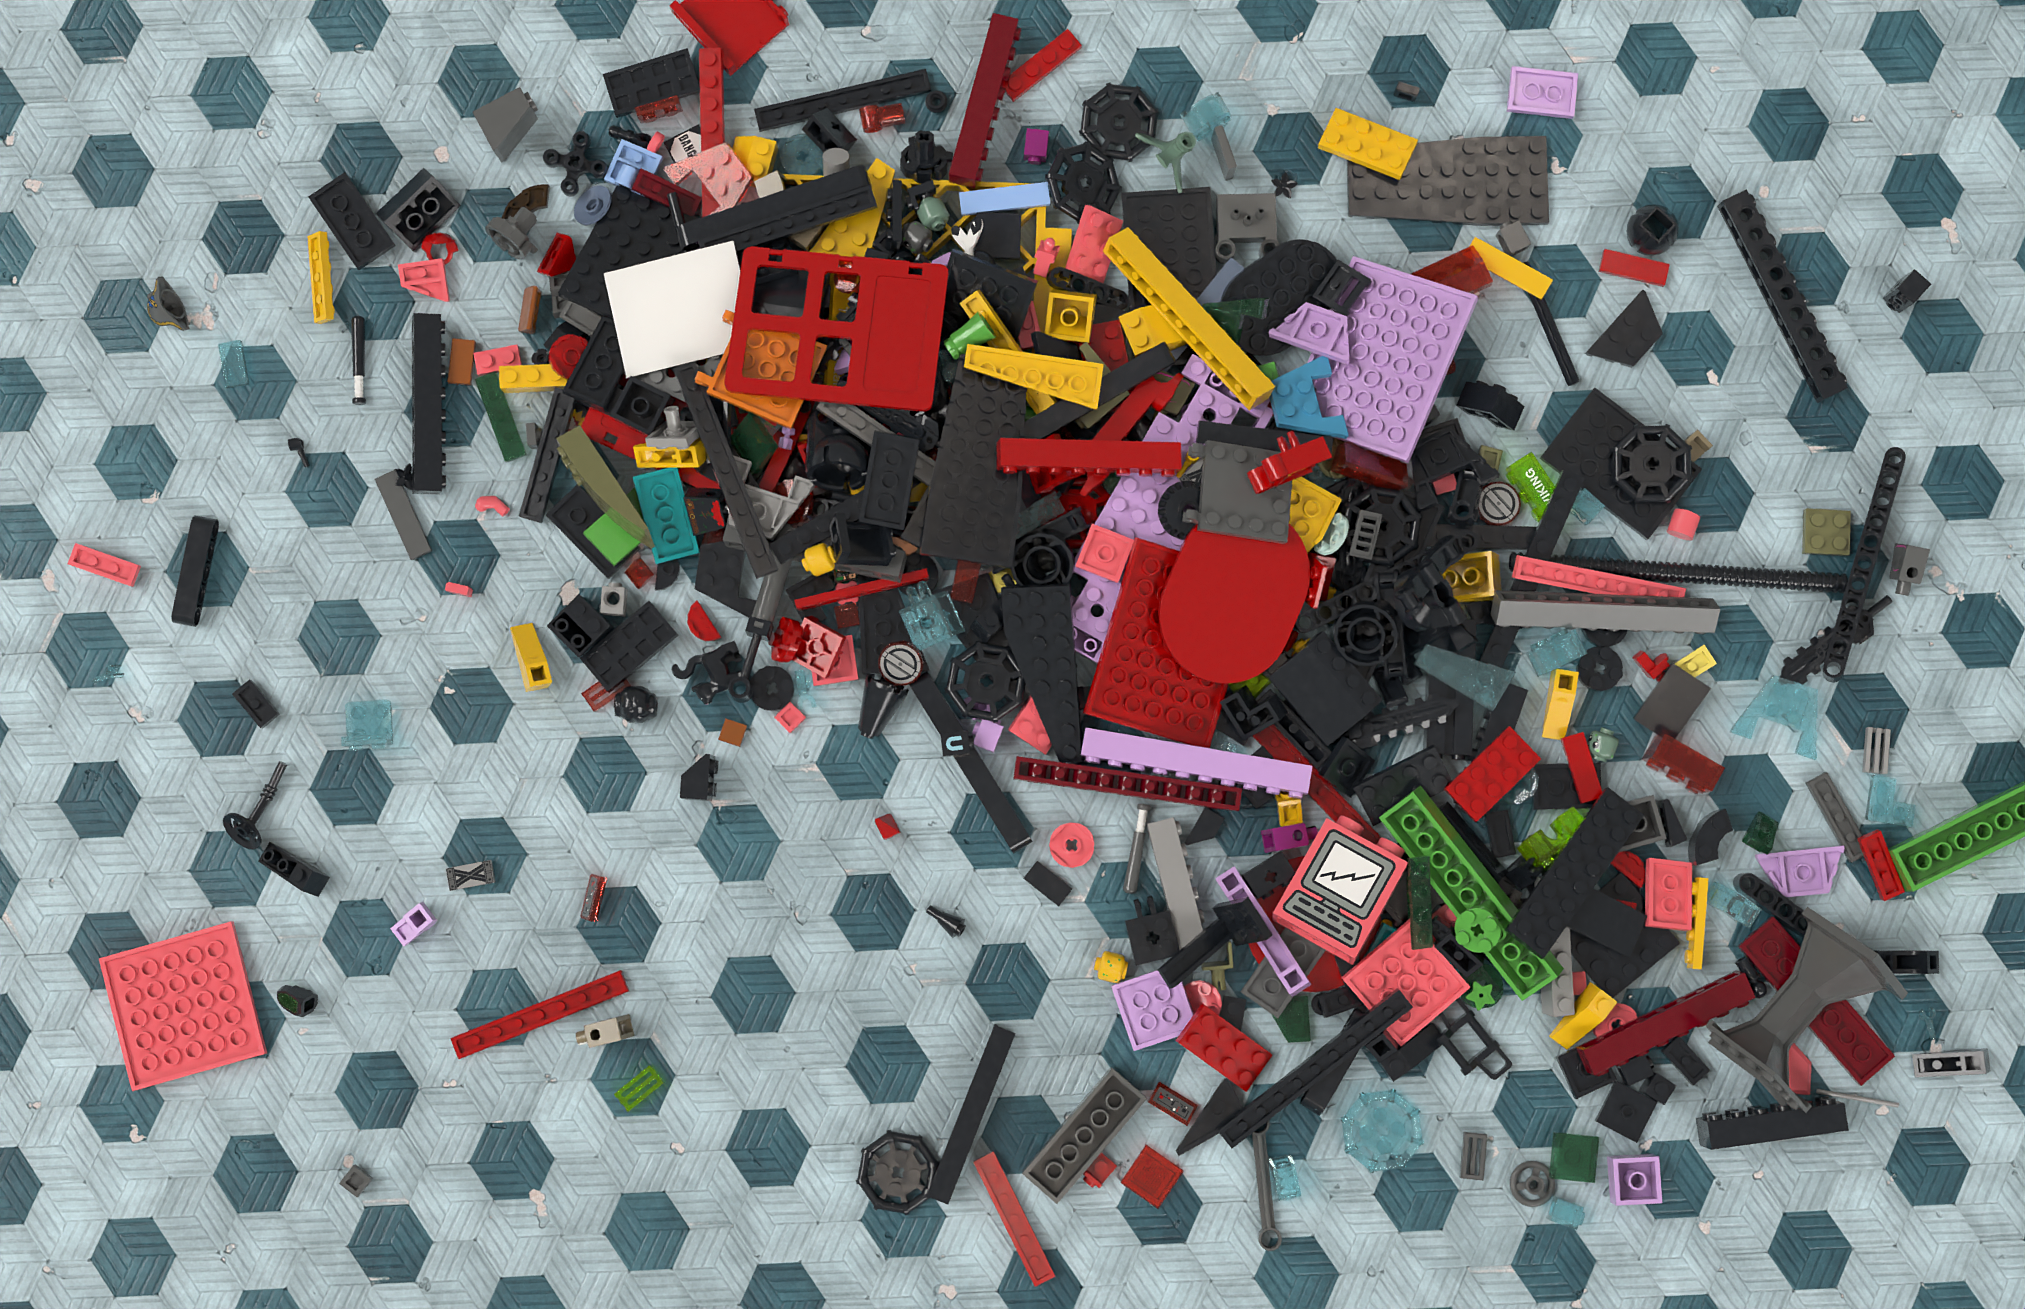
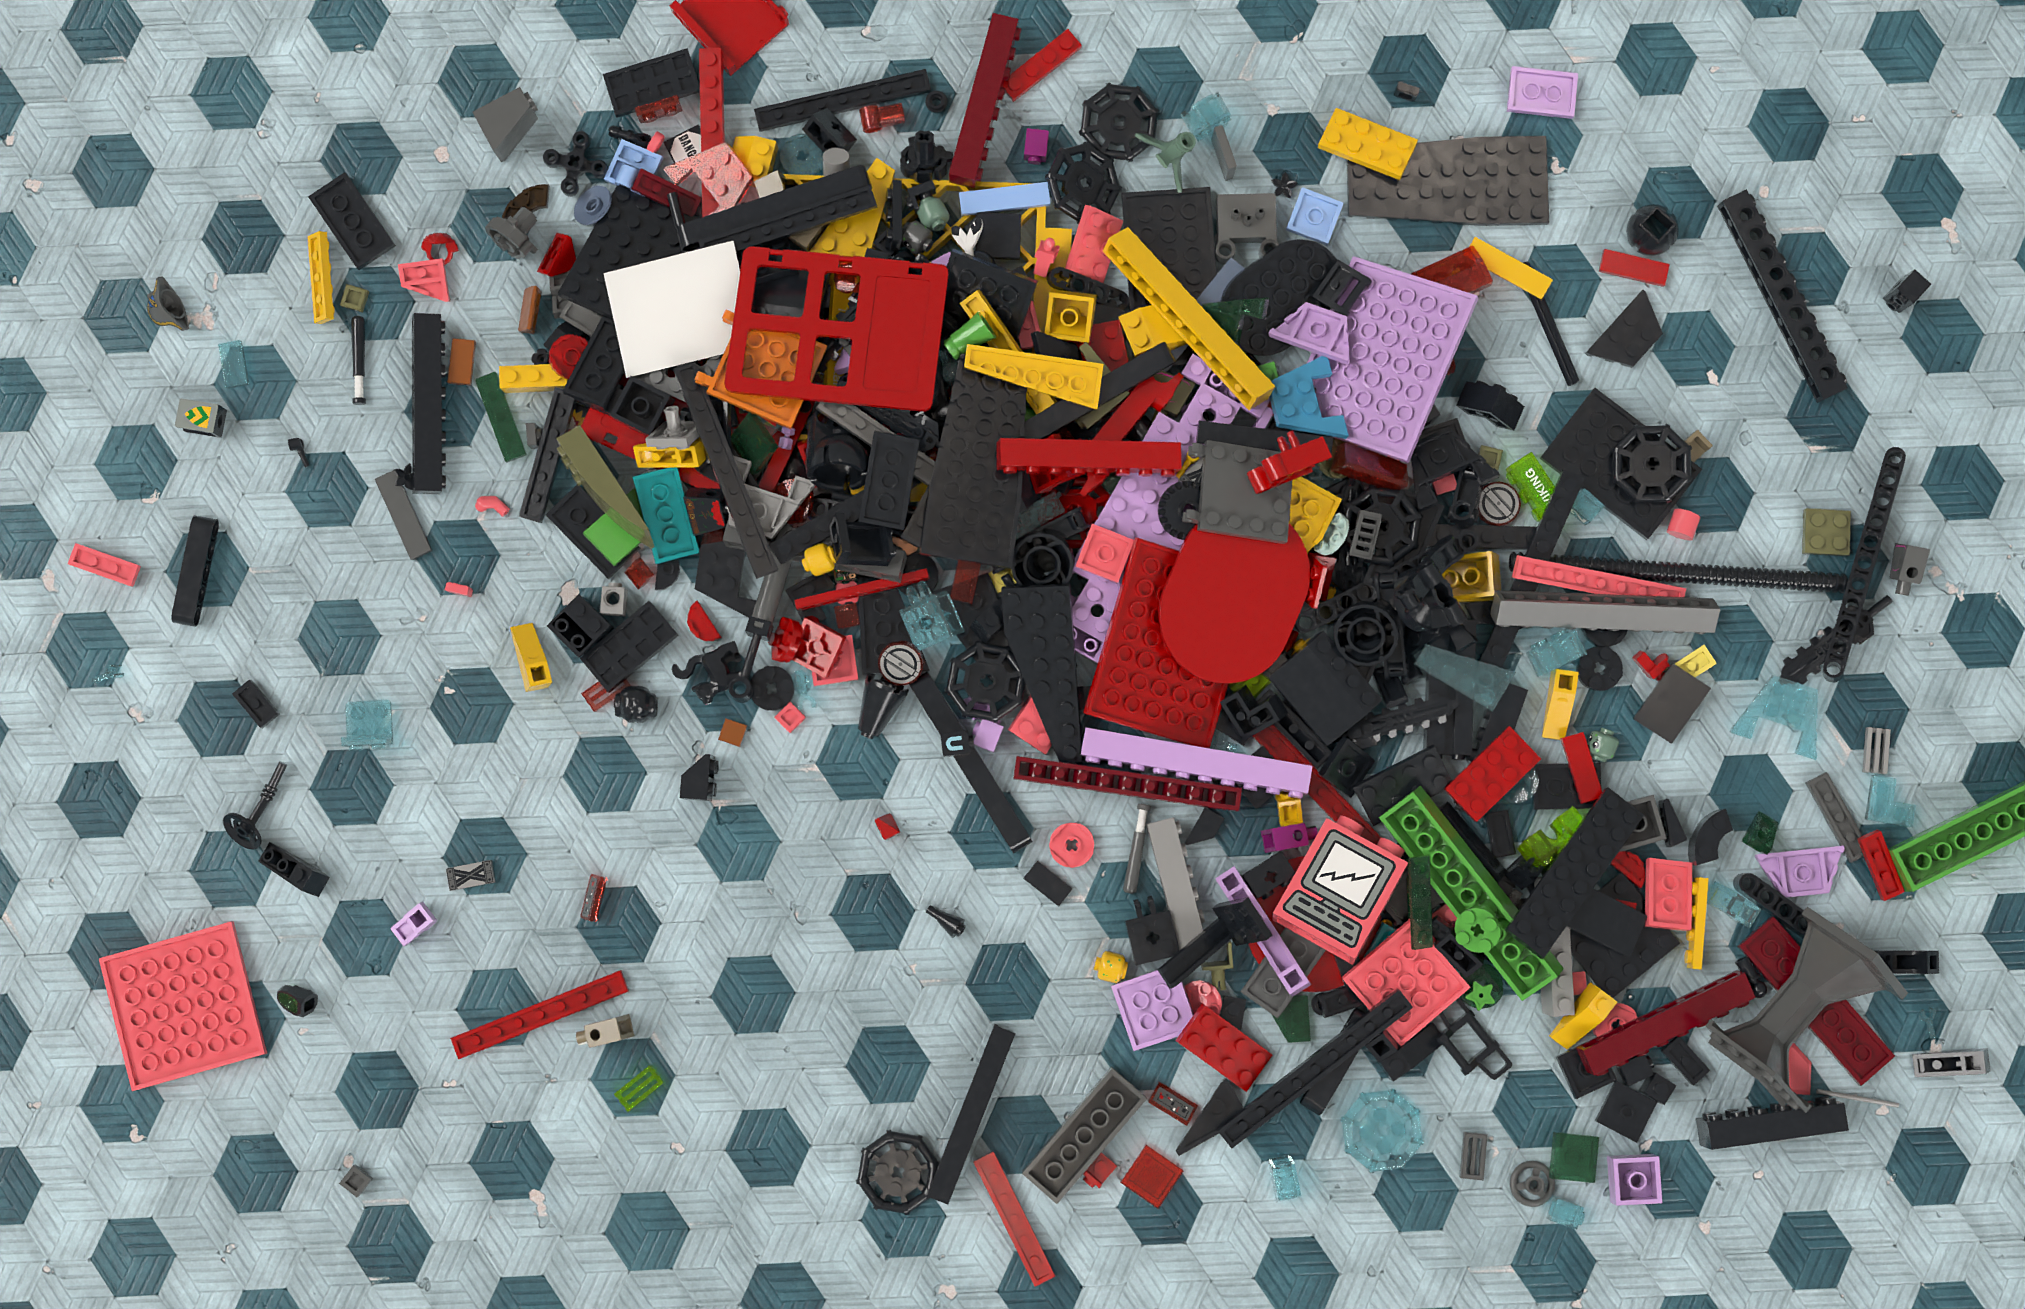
(201, 418): none -> piece
(354, 298): none -> olive tile
(418, 209): black slope -> none
(490, 360): coral plate -> none
(1264, 1187): dark grey piece -> none
(1314, 216): none -> light blue plate
(1512, 238): dark grey brick -> none
(1682, 764): clear red brick -> none

